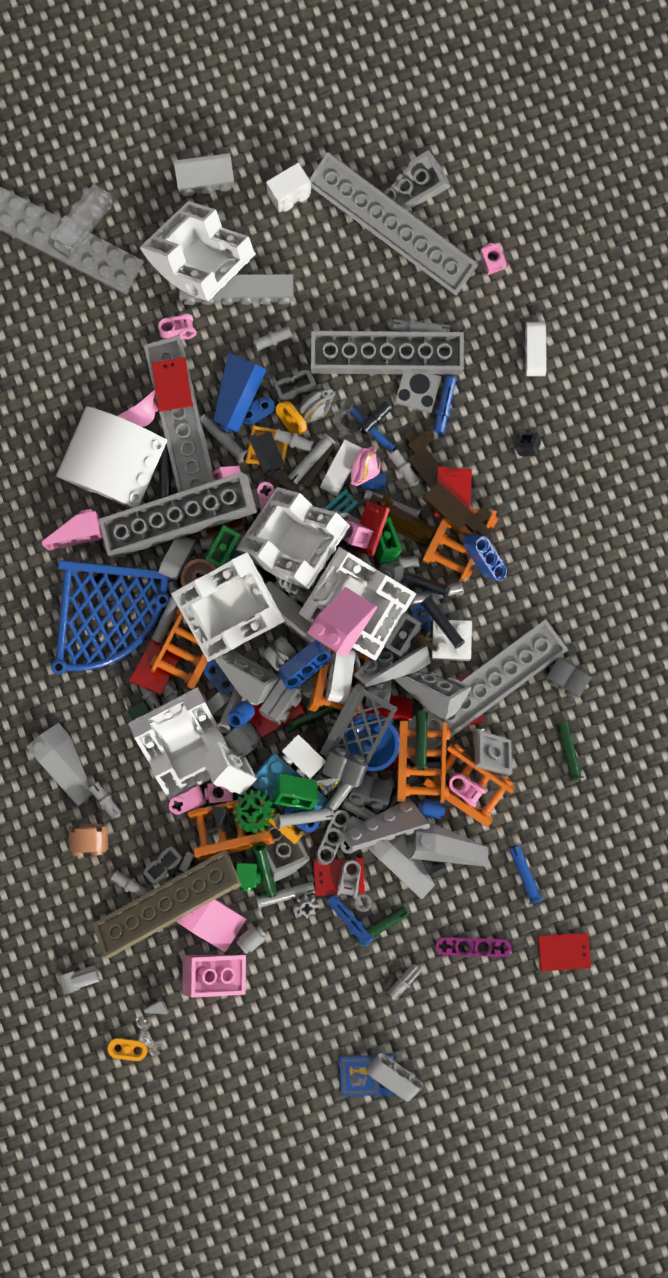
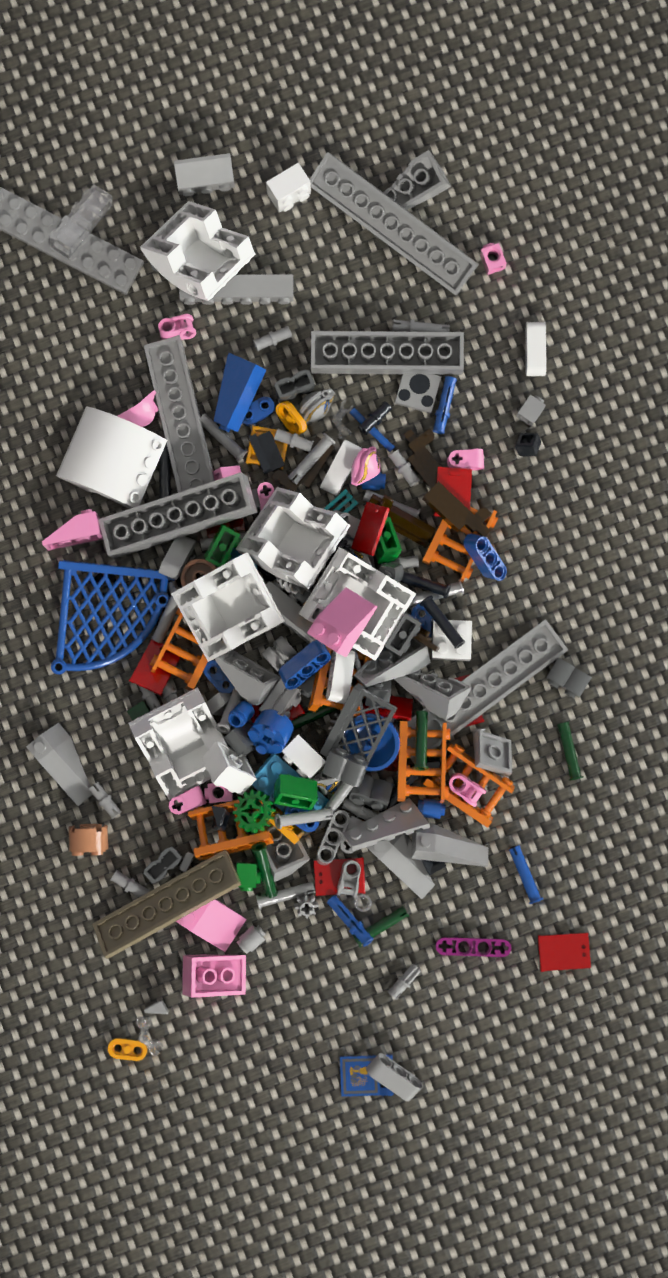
(74, 980): light grey piece -> none
(172, 384): red container -> none
(270, 732): none -> blue brick
(358, 535): bright pink brick -> none
(469, 459): none -> bright pink piece
(531, 410): none -> light grey brick

